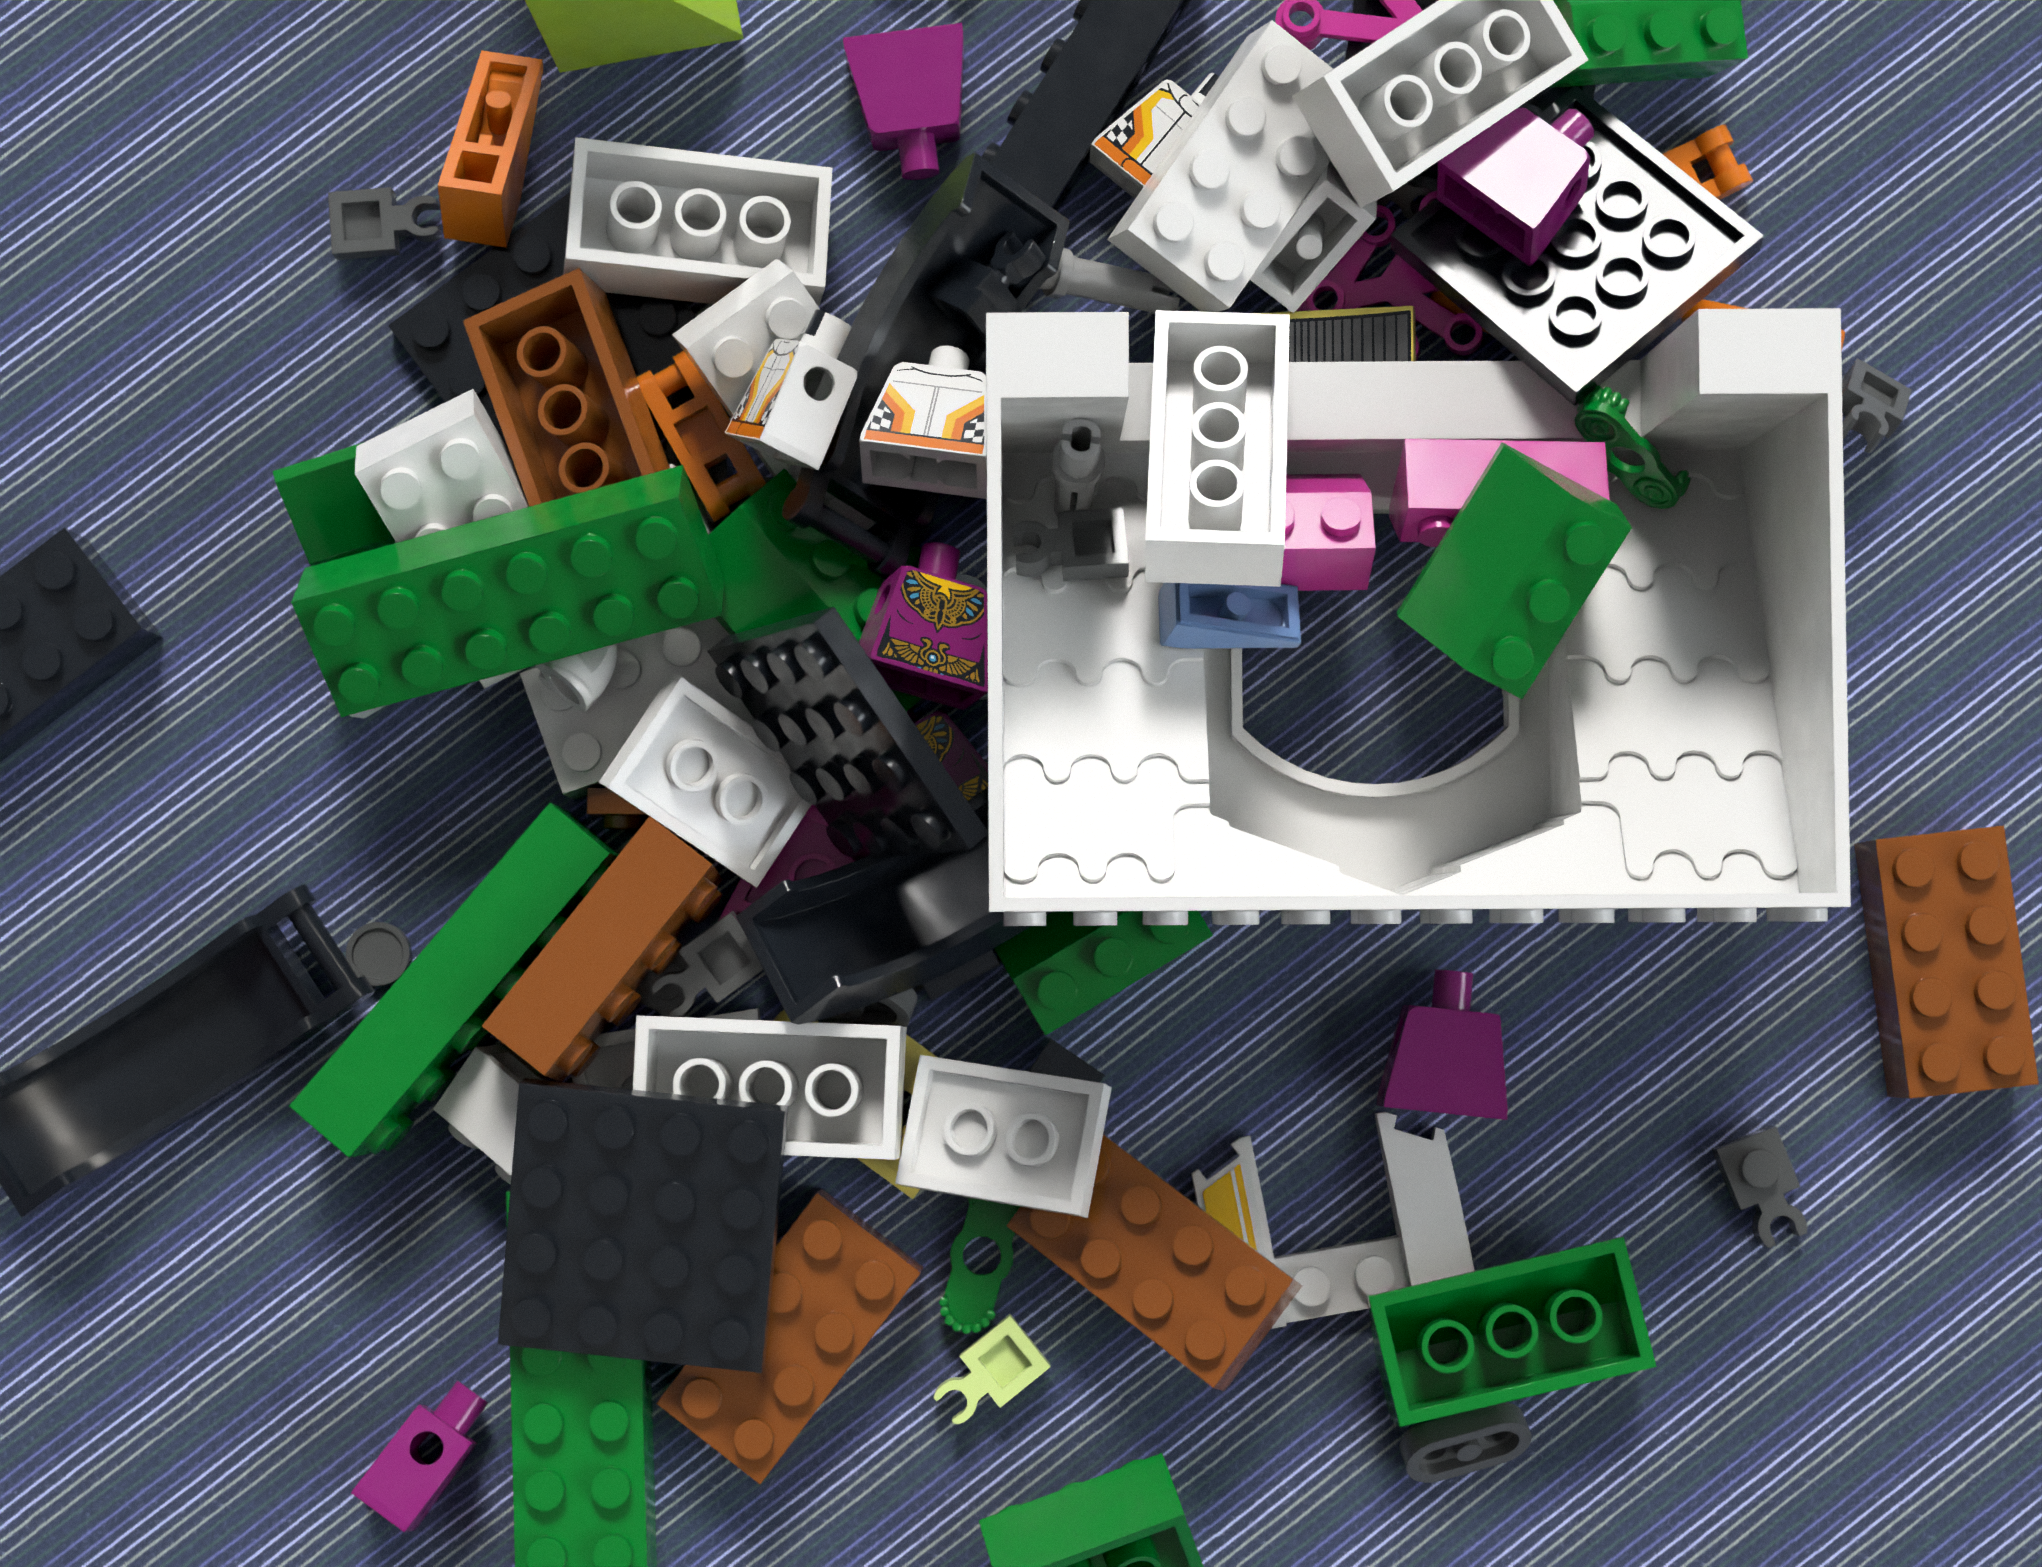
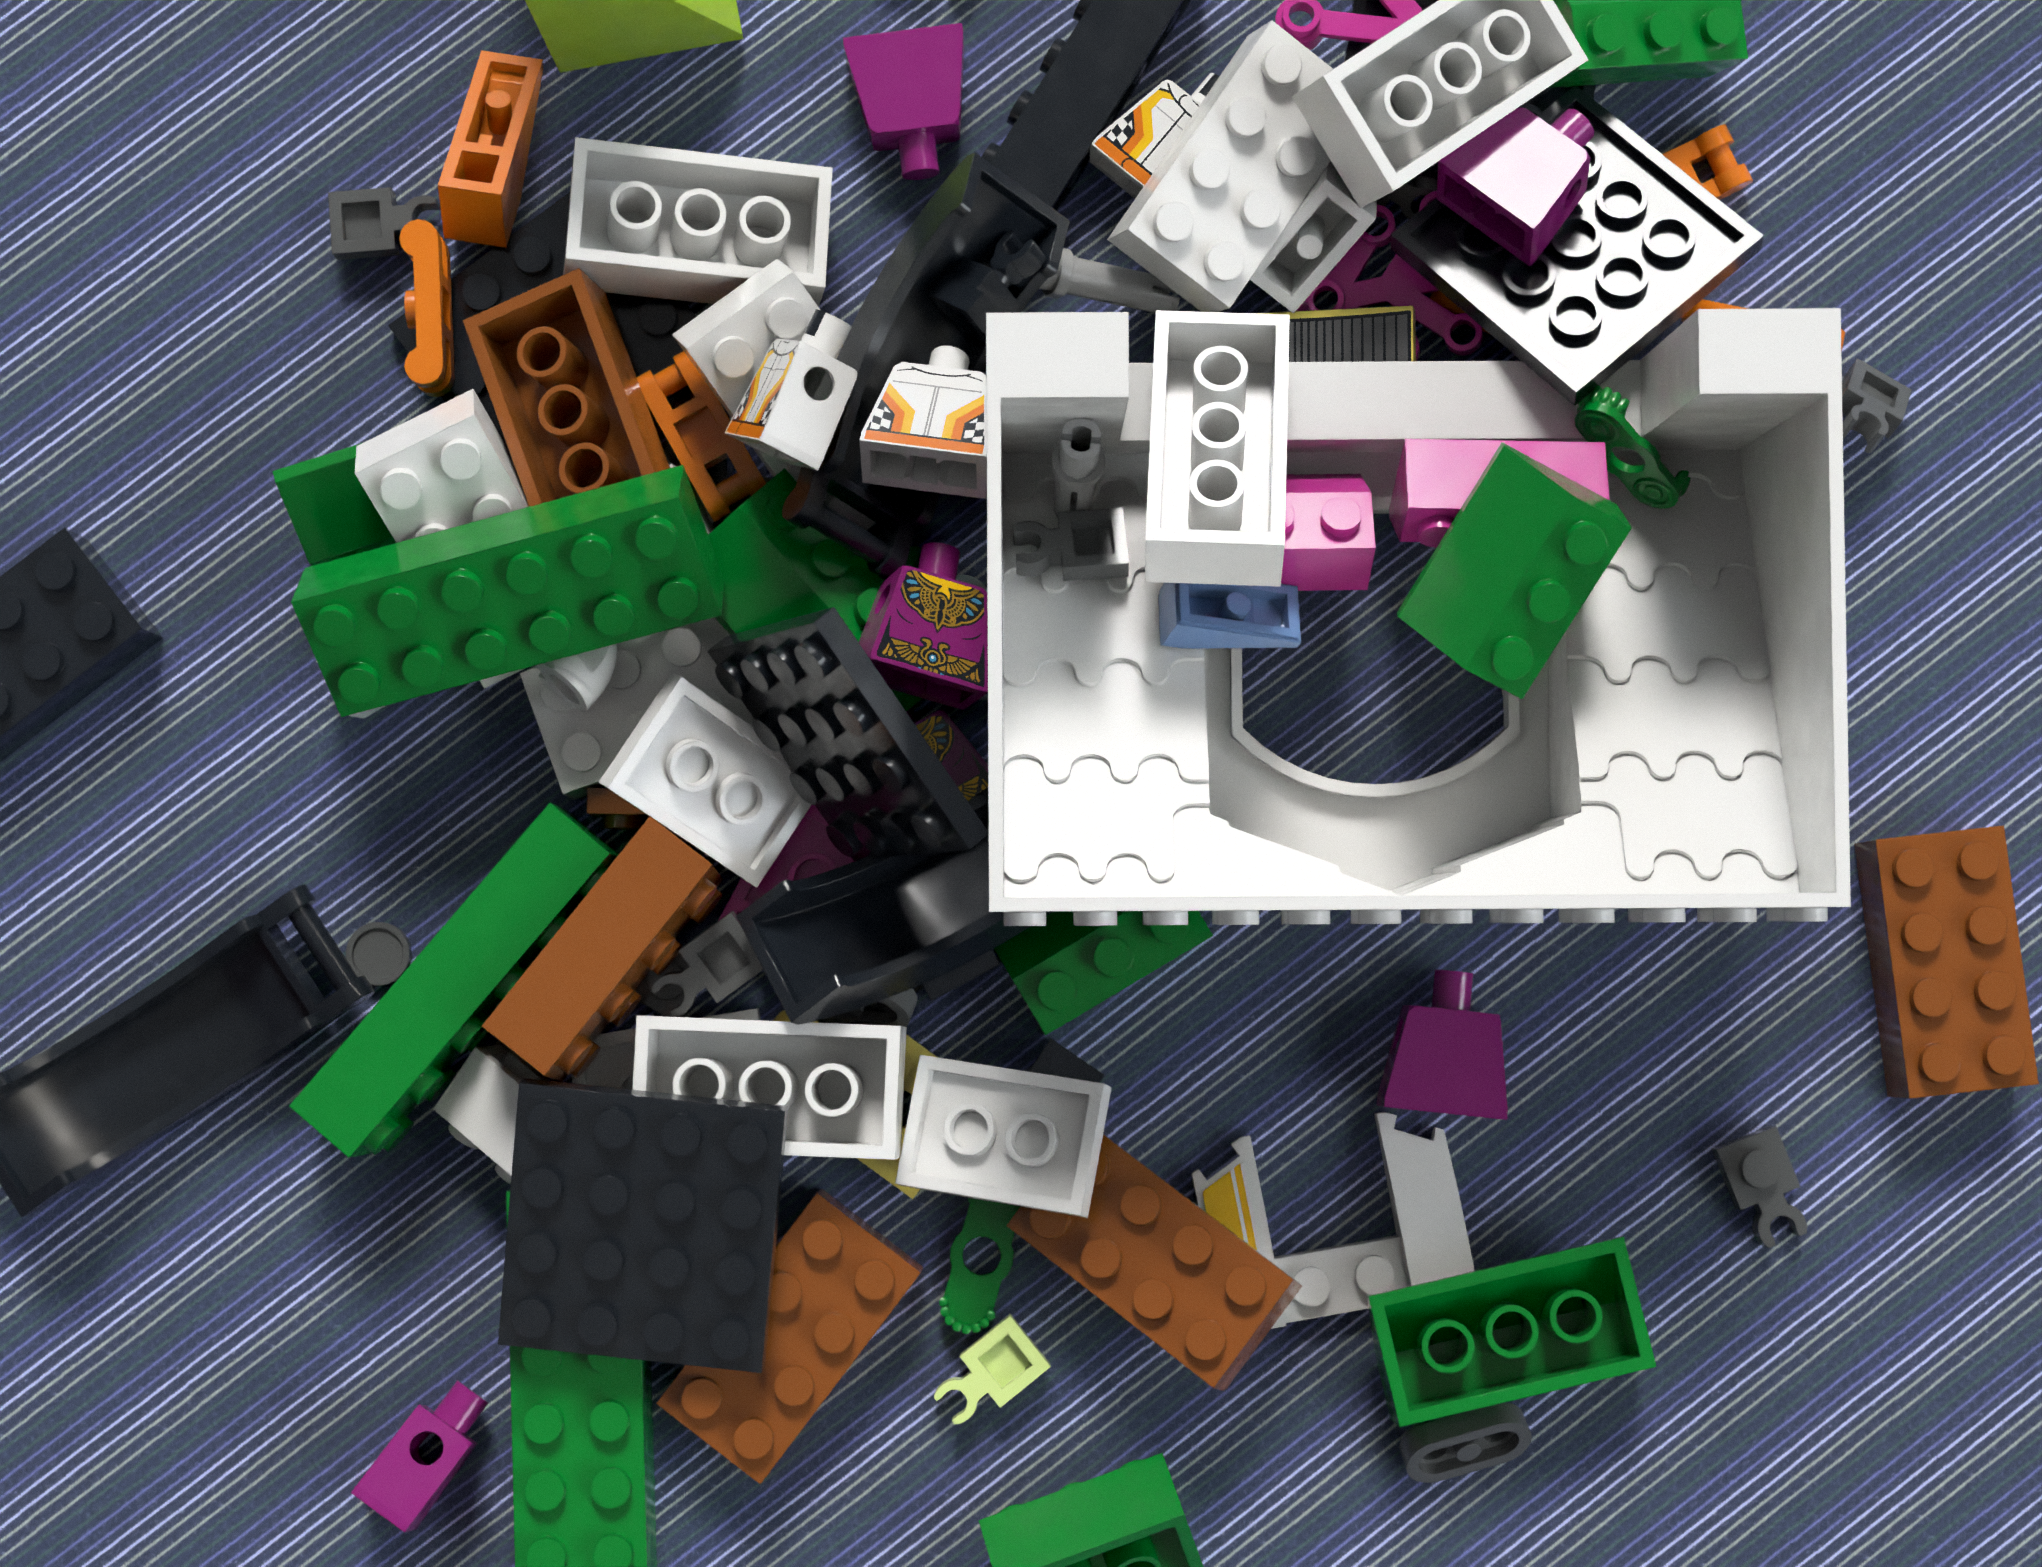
(429, 309): none -> orange plate

